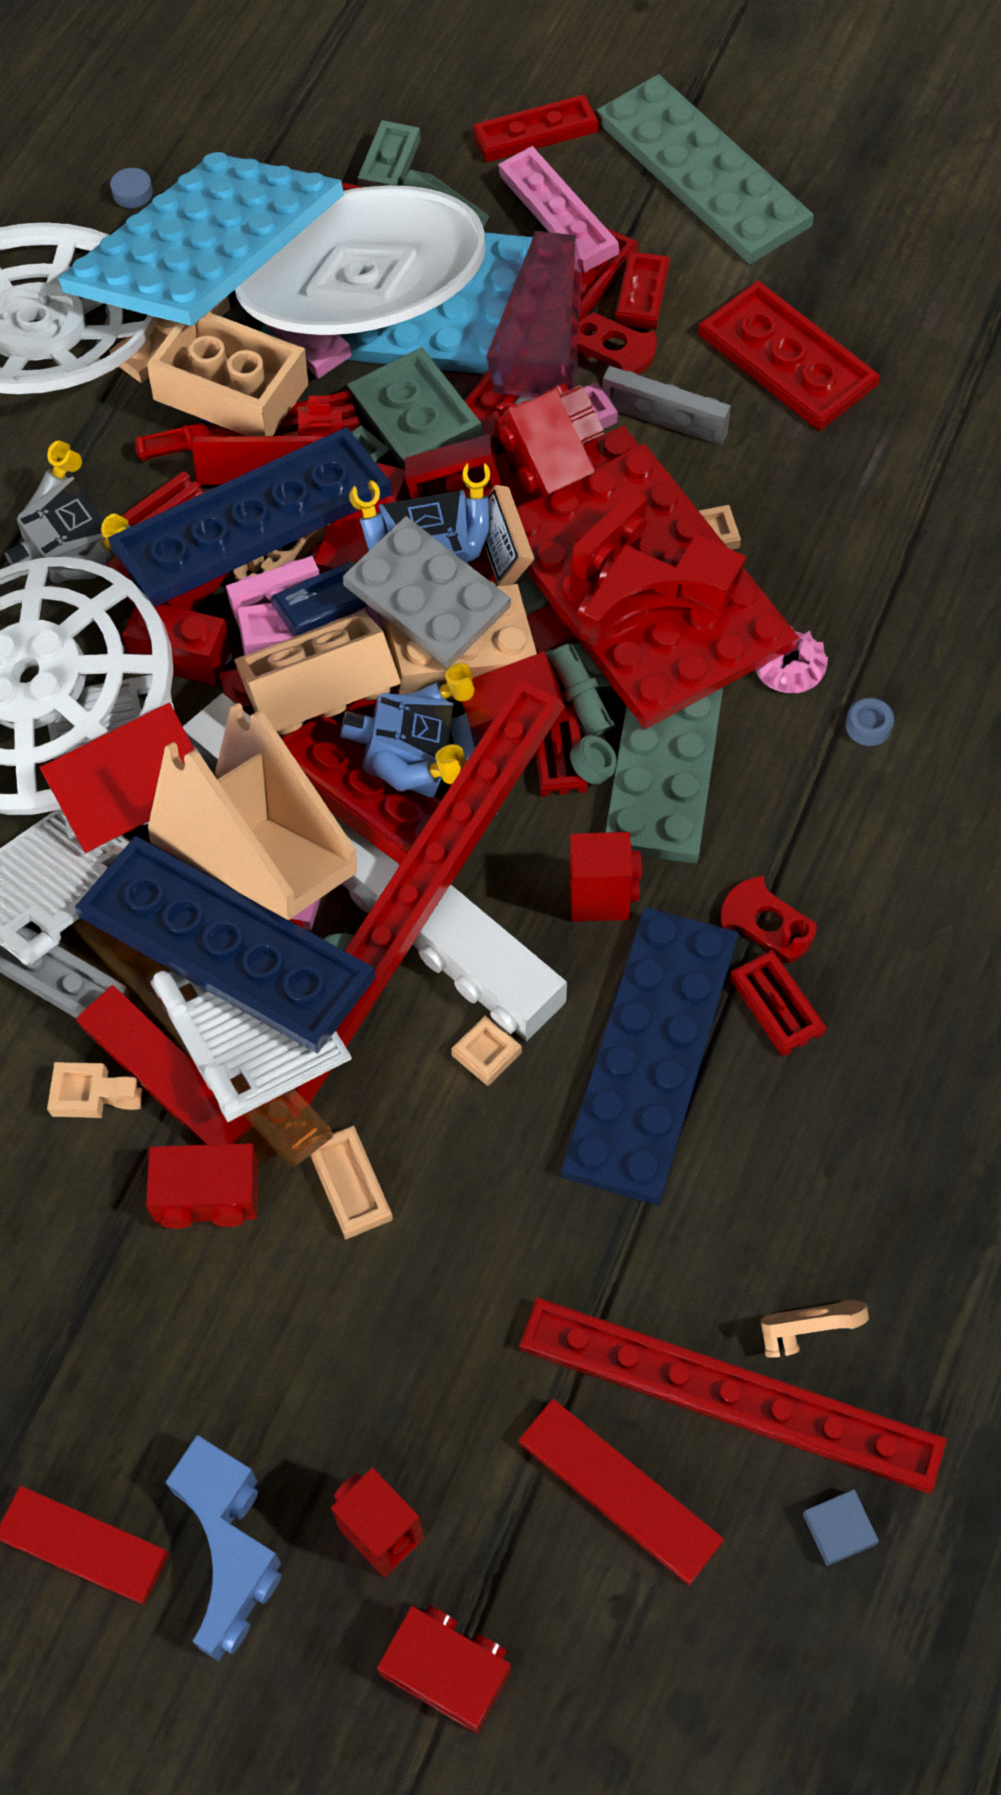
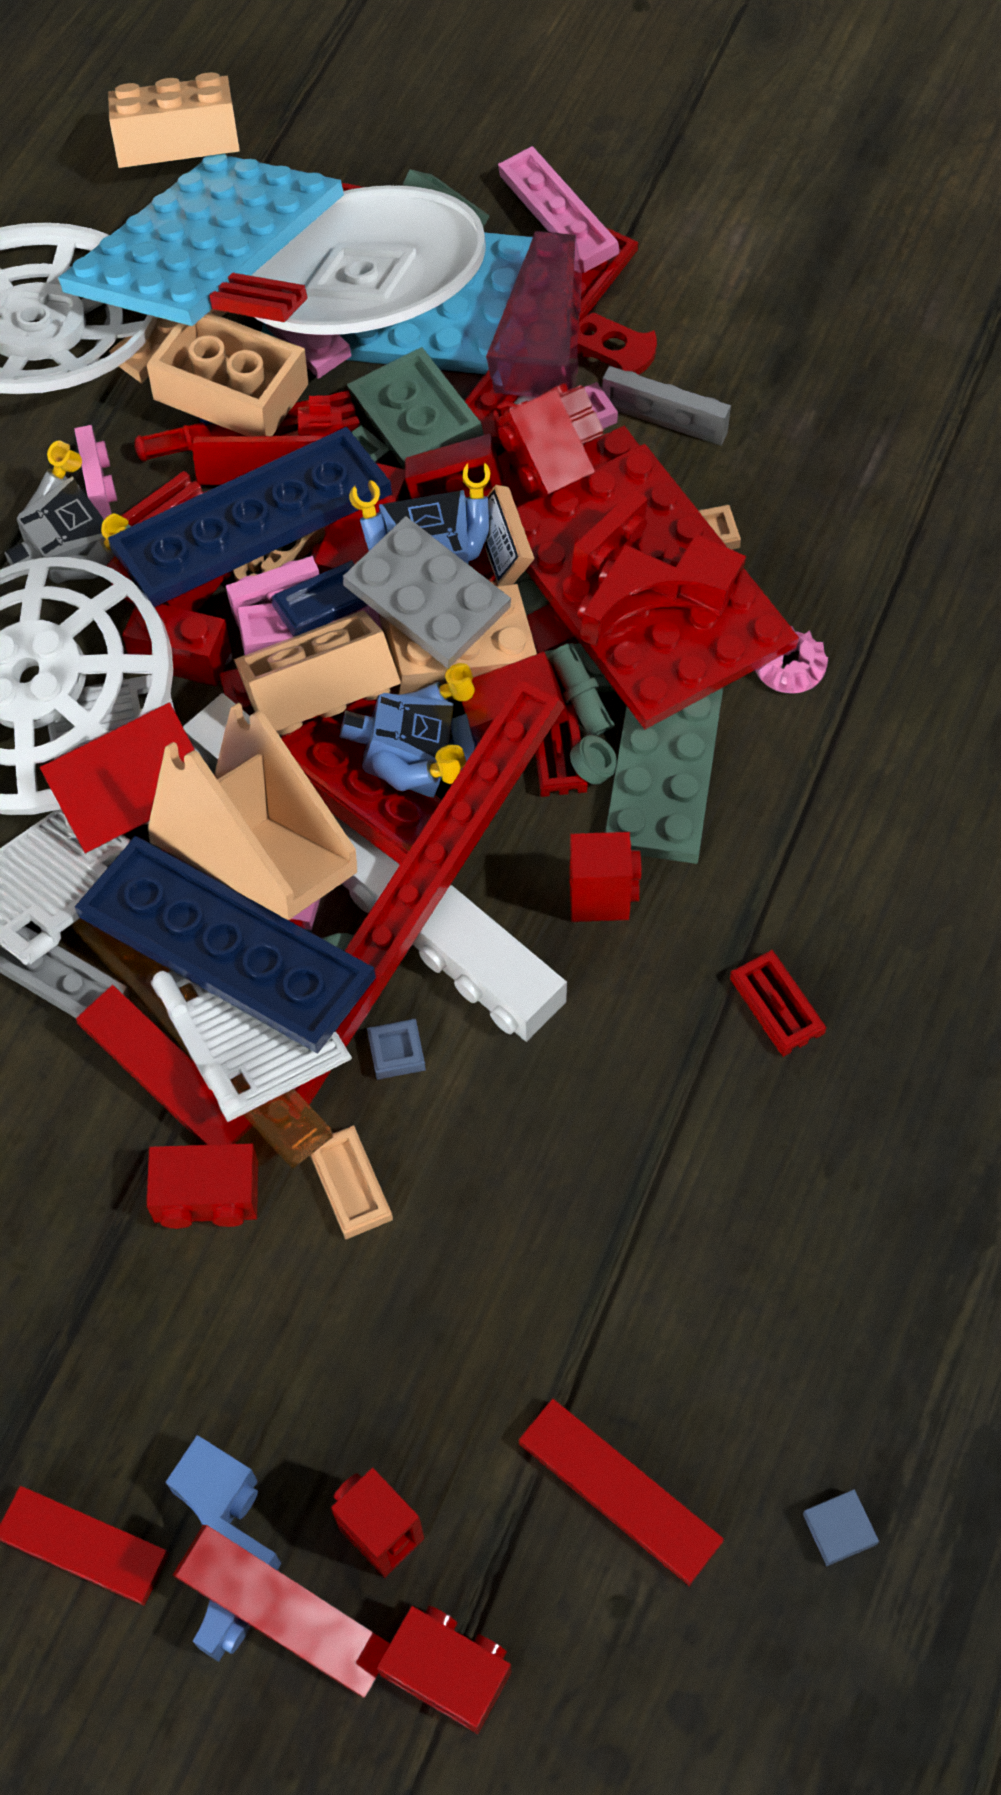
(84, 1088): light nougat plate -> none
(94, 458): none -> bright pink plate
(131, 187): sand blue tile -> none
(172, 120): none -> light nougat brick
(258, 297): none -> red tile
(282, 1610): none -> tile
(389, 155): sand green plate -> none
(396, 1049): none -> sand blue tile
(486, 1050): light nougat tile -> none
(535, 128): red tile -> none
(642, 290): red plate -> none
(650, 1056): dark blue plate -> none
(705, 169): sand green plate -> none
(734, 1395): red tile -> none
(752, 898): red piece -> none
(789, 355): red tile -> none
(791, 1323): light nougat piece -> none
(870, 721): sand blue tile -> none

